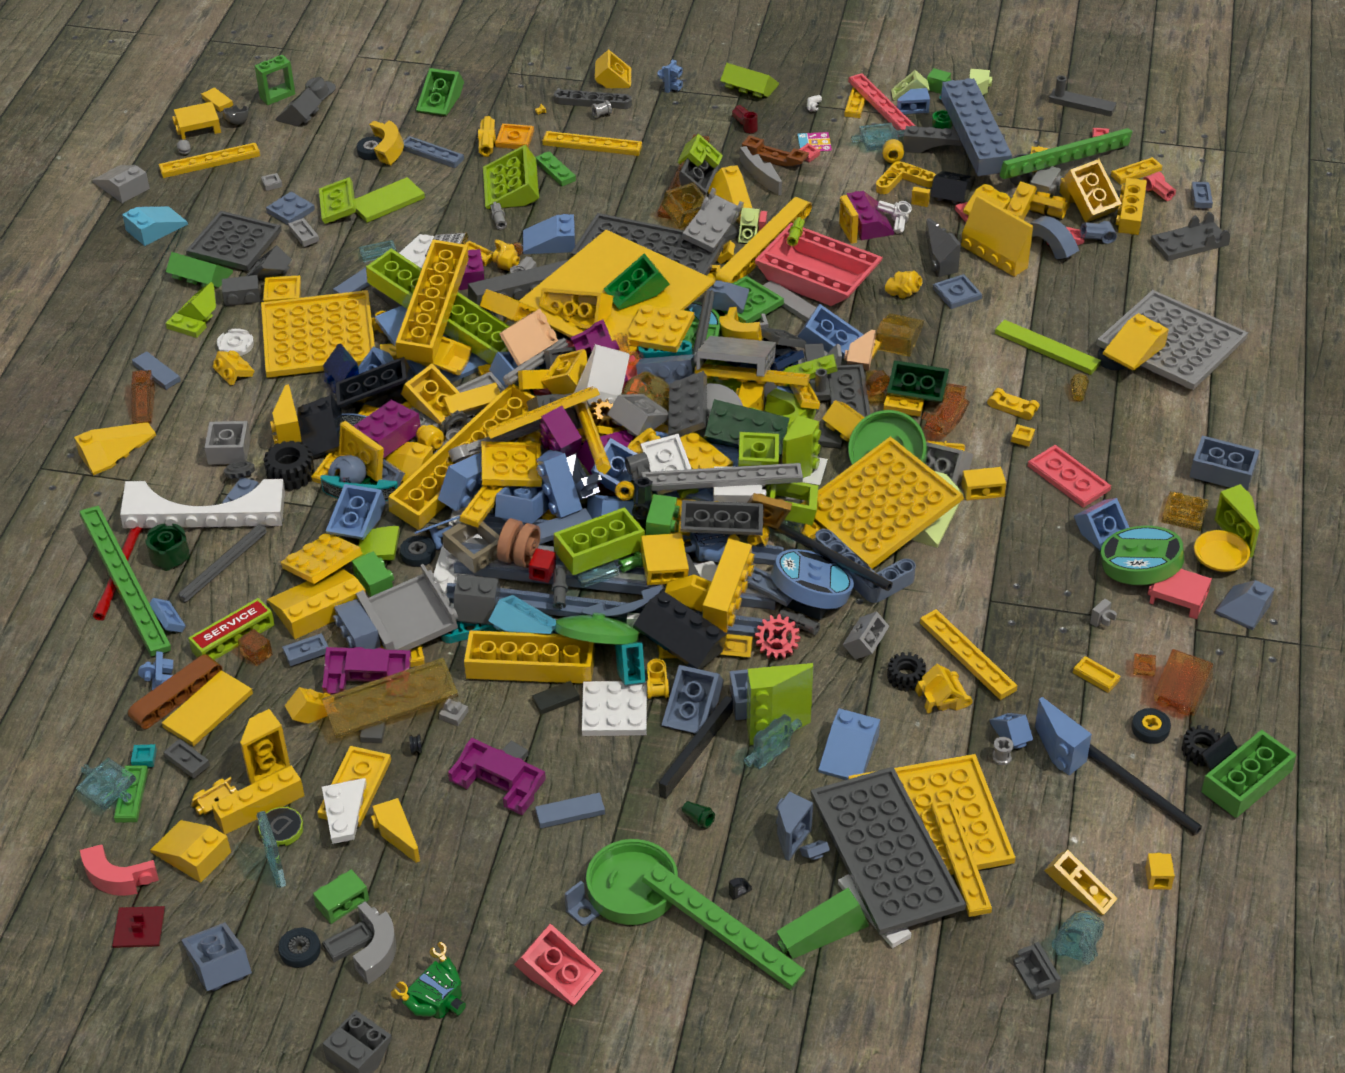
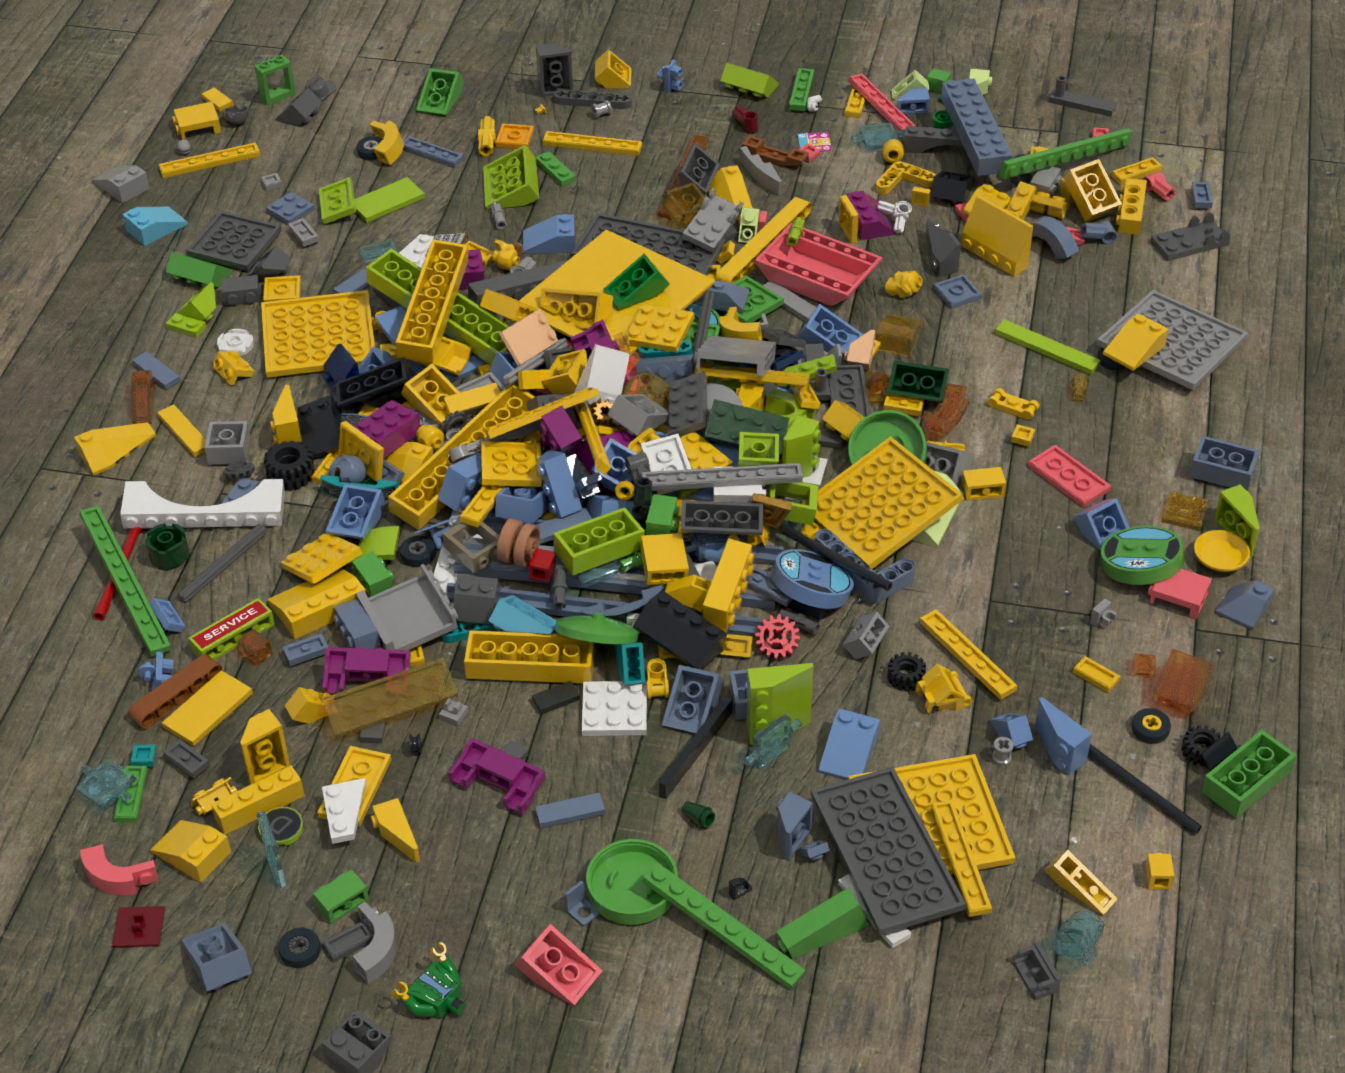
(183, 430): none -> yellow tile
(553, 69): none -> dark grey slope
(698, 150): lime panel -> none
(801, 89): none -> bright green plate

